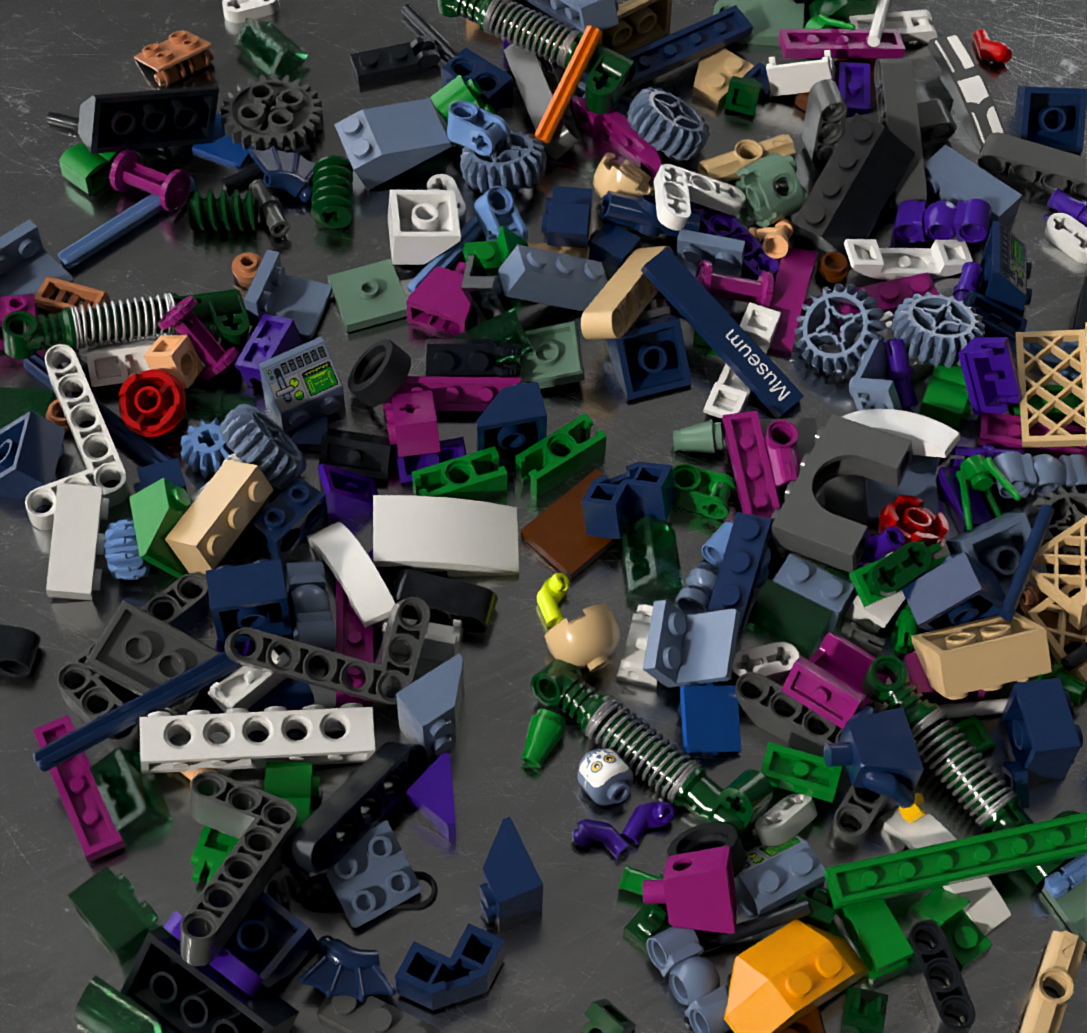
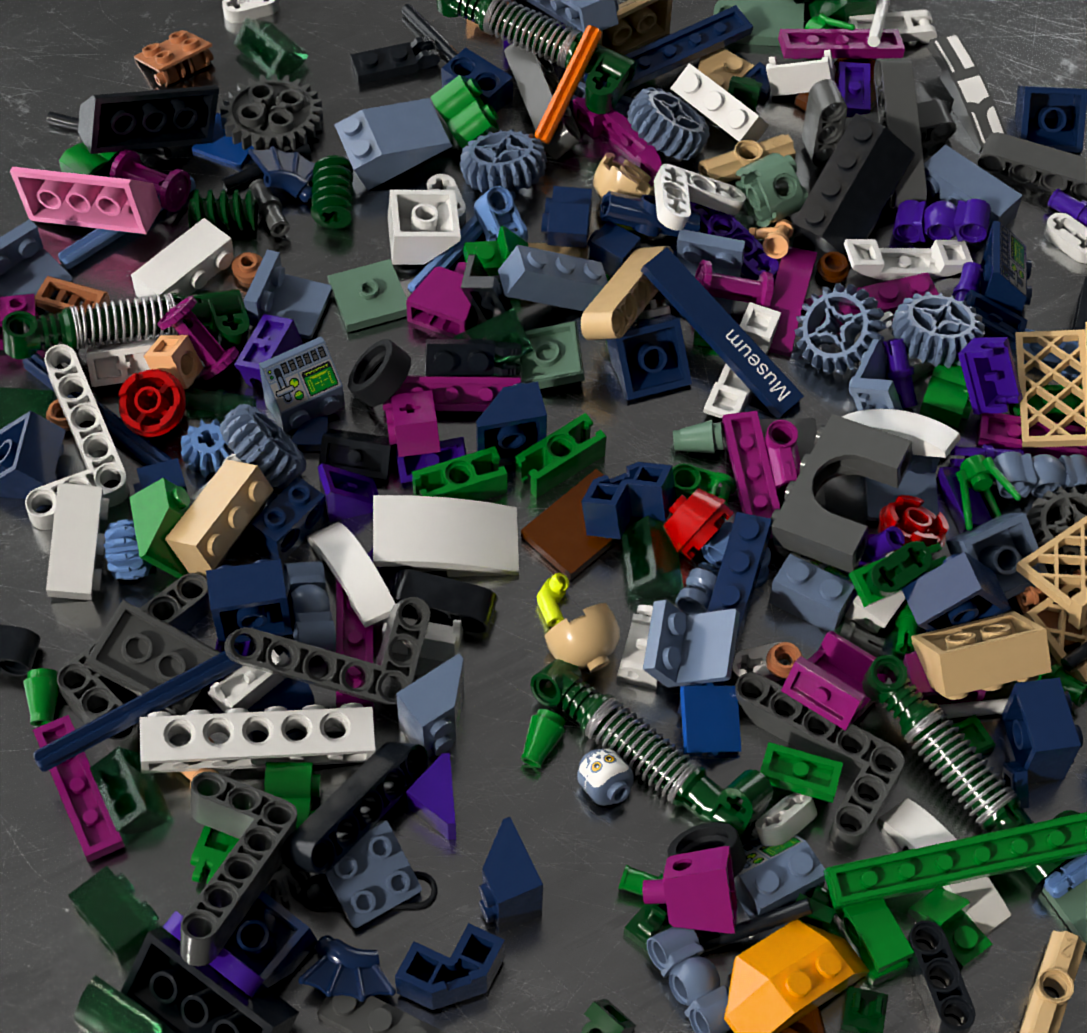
(41, 695): none -> green cone
(87, 200): none -> bright pink slope
(185, 263): none -> white brick
(472, 129): medium blue piece -> none
(603, 832): dark purple arm -> none
(647, 817): dark purple arm -> none
(695, 521): none -> red cone
(718, 105): none -> white brick
(782, 651): none -> nougat plate
(789, 618): clear green brick -> none
(881, 757): dark blue torso -> none
(991, 50): red arm -> none
(1026, 562): dark blue bar -> none

